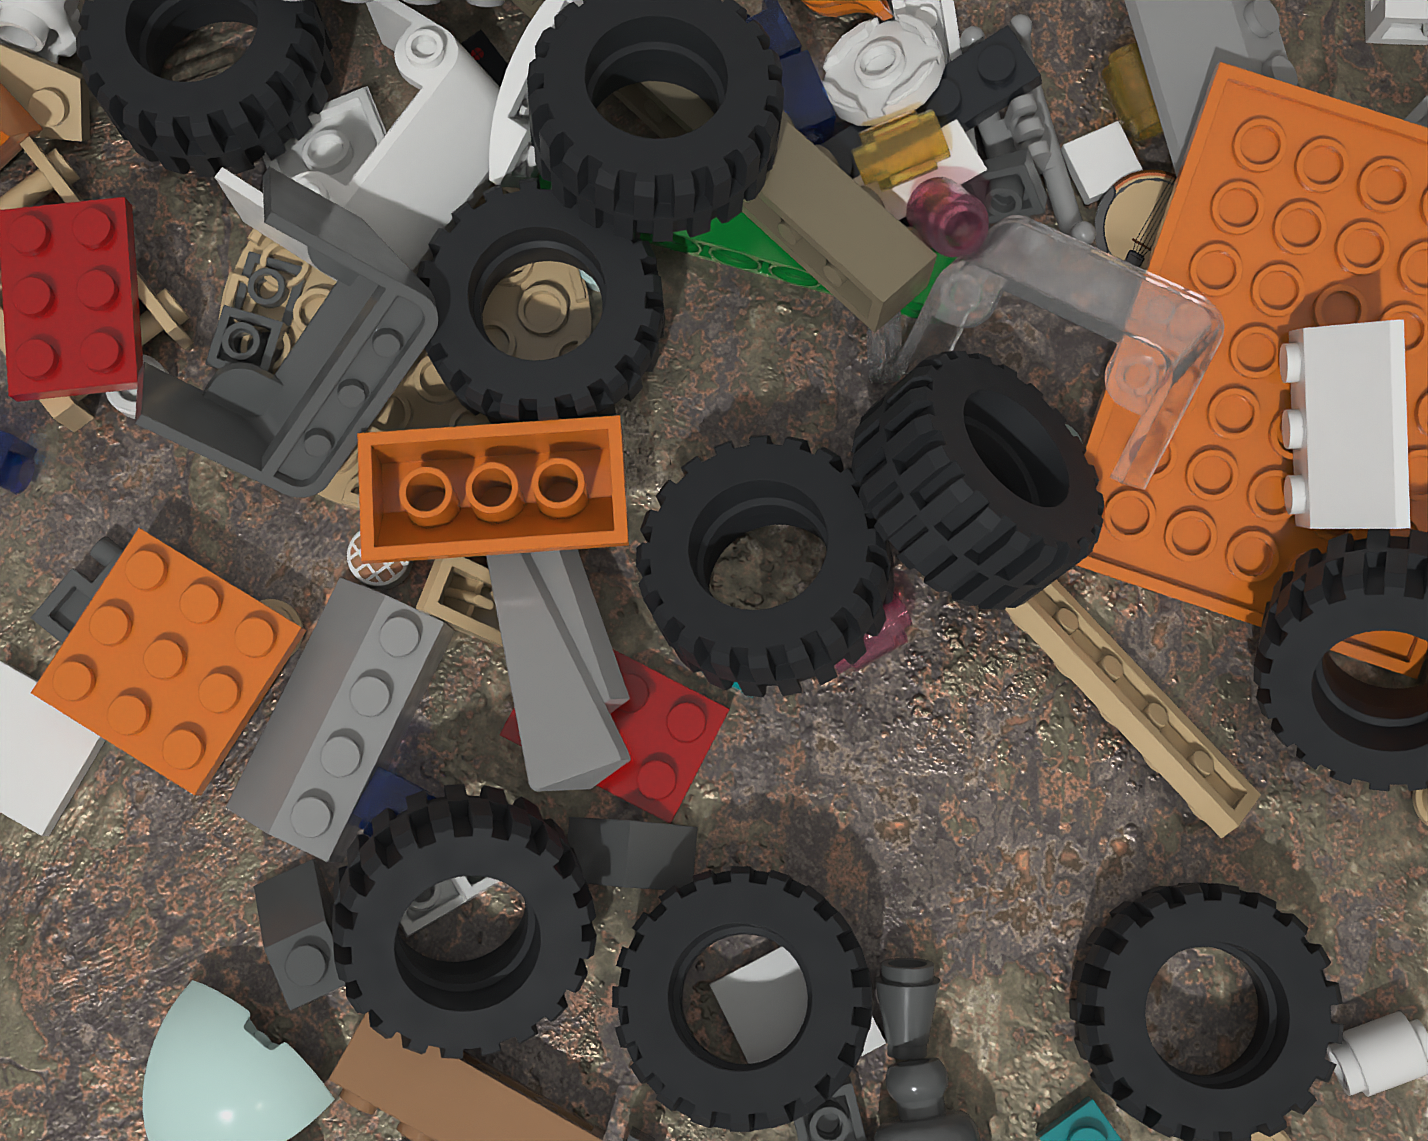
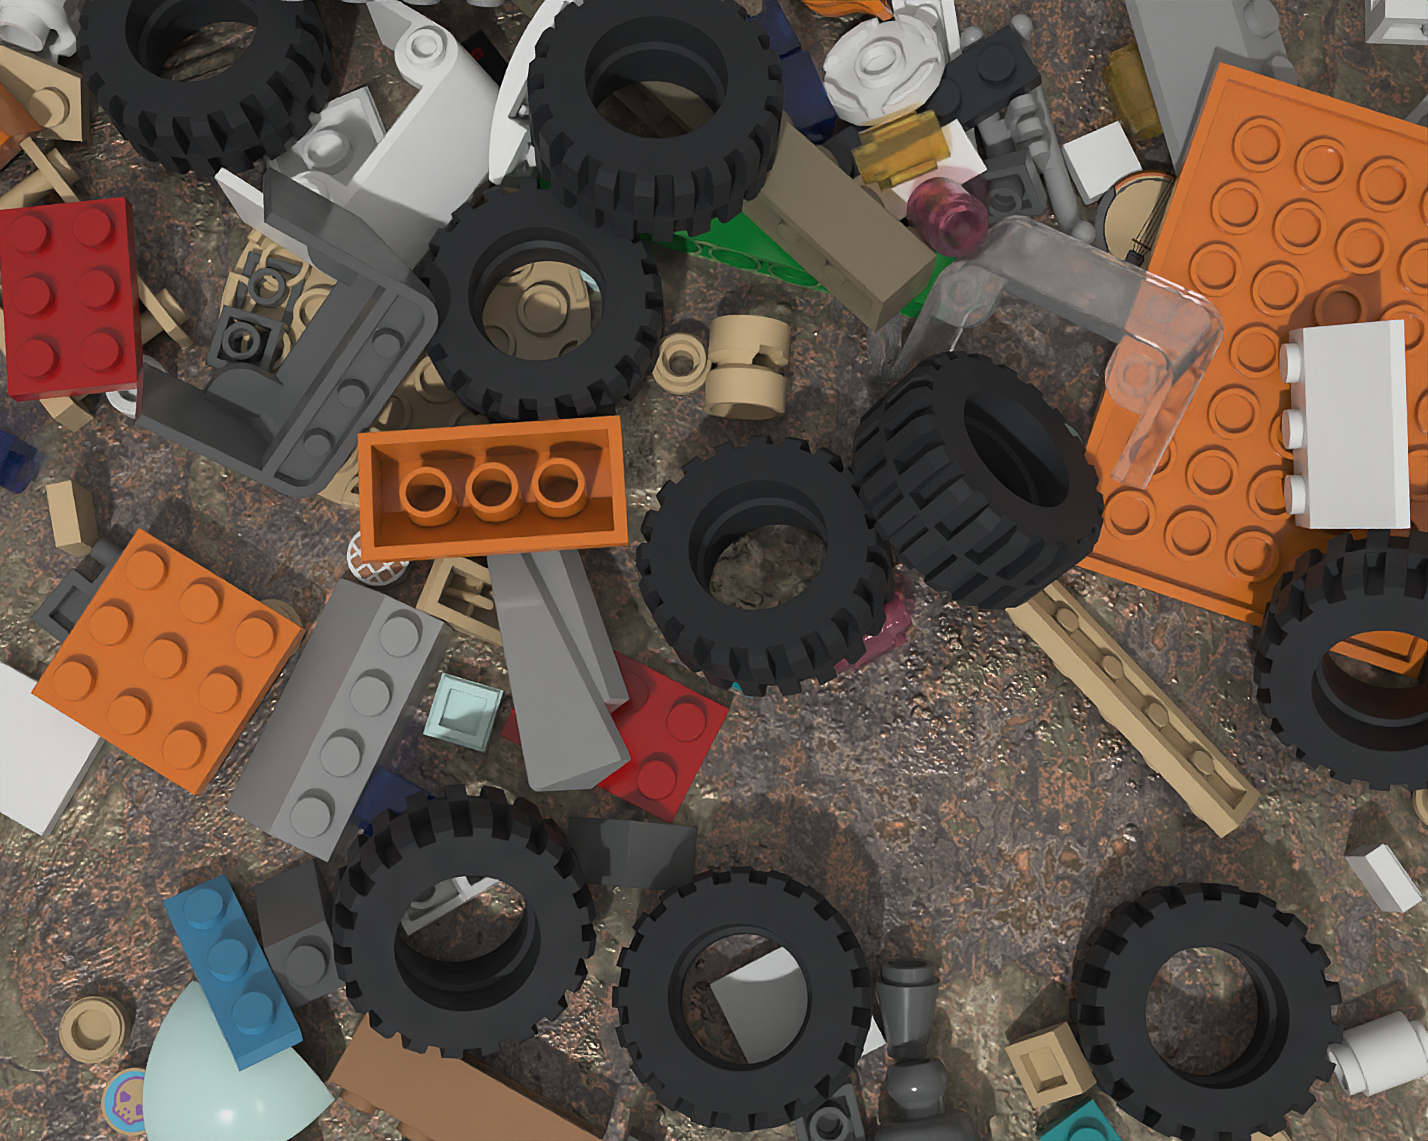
(72, 517): none -> tan tile
(95, 1029): none -> tan tile
(124, 1101): none -> tile
(233, 972): none -> dark azure plate
(464, 712): none -> light aqua tile
(682, 345): none -> tan plate
(747, 361): none -> tan wheel
(1050, 1065): none -> tan plate
(1384, 877): none -> white tile

